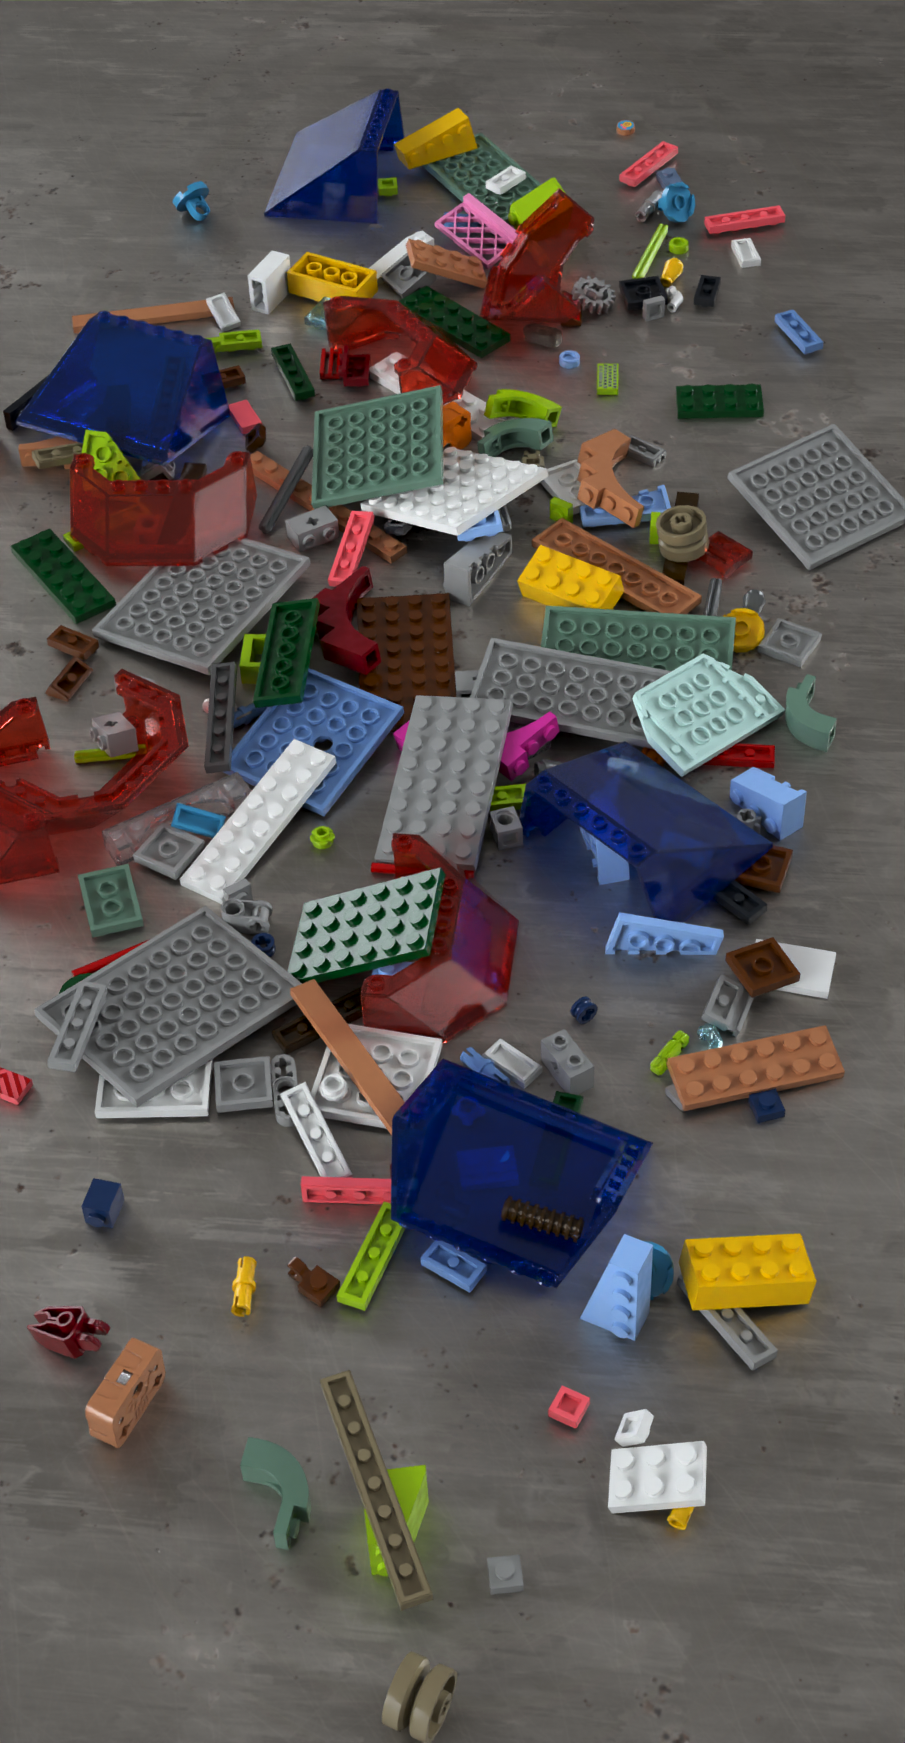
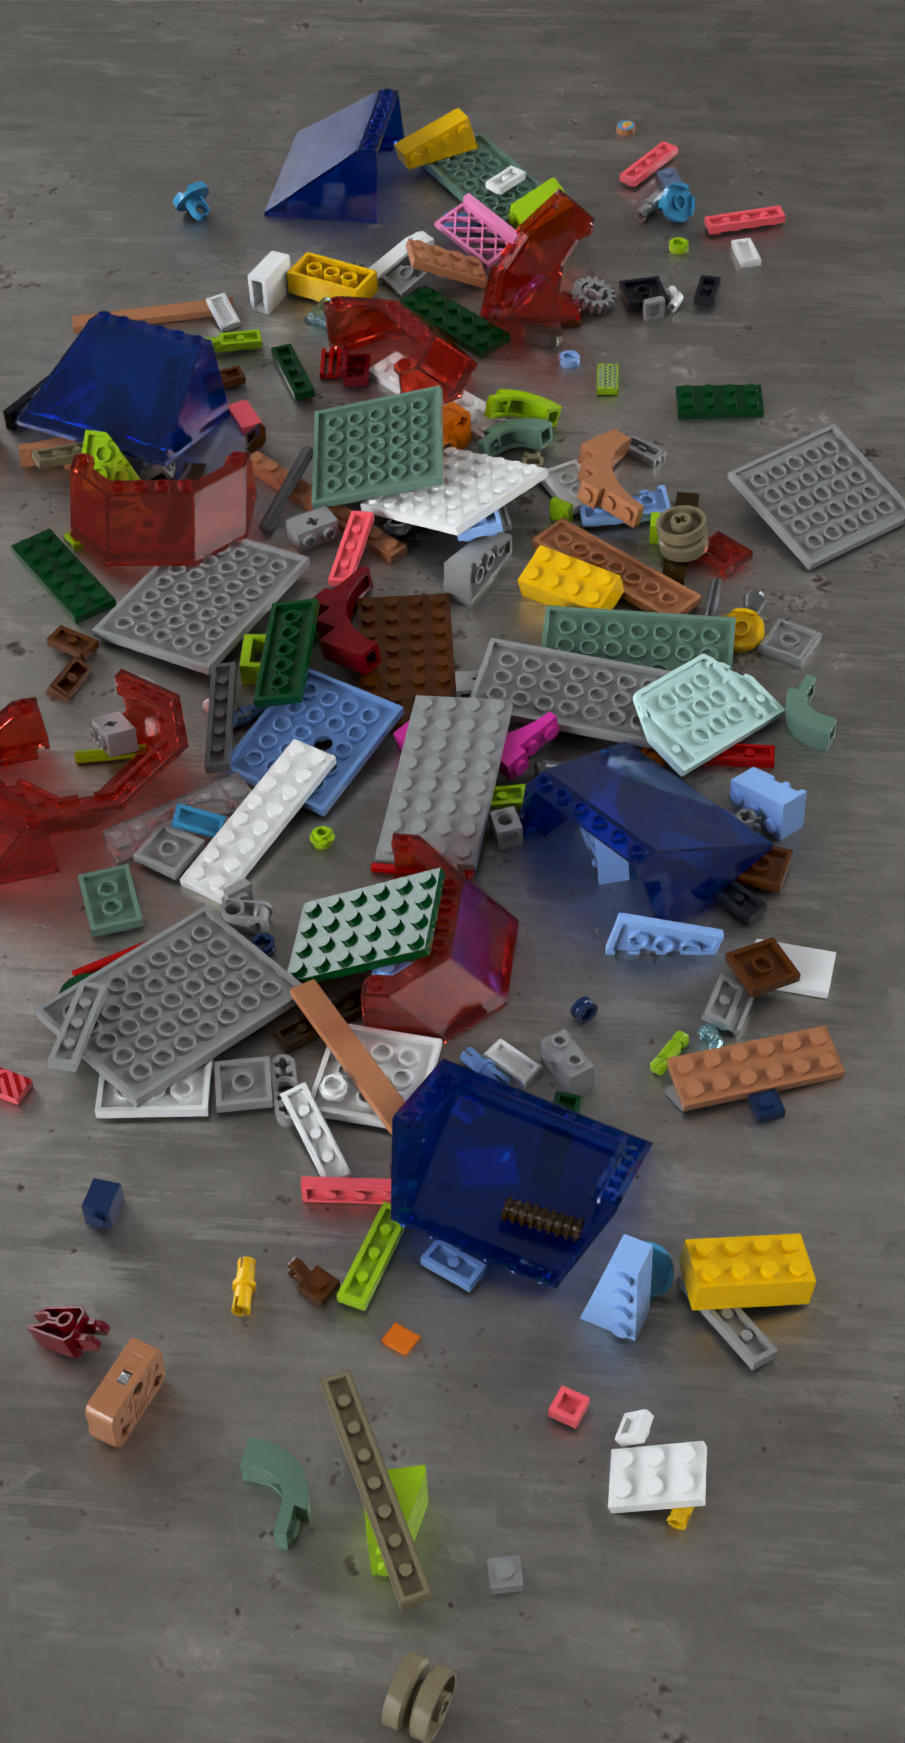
(387, 186): lime plate -> none
(400, 1339): none -> orange piece
(651, 251): lime axle -> none
(672, 270): yellow cone -> none
(798, 331): medium blue plate -> none

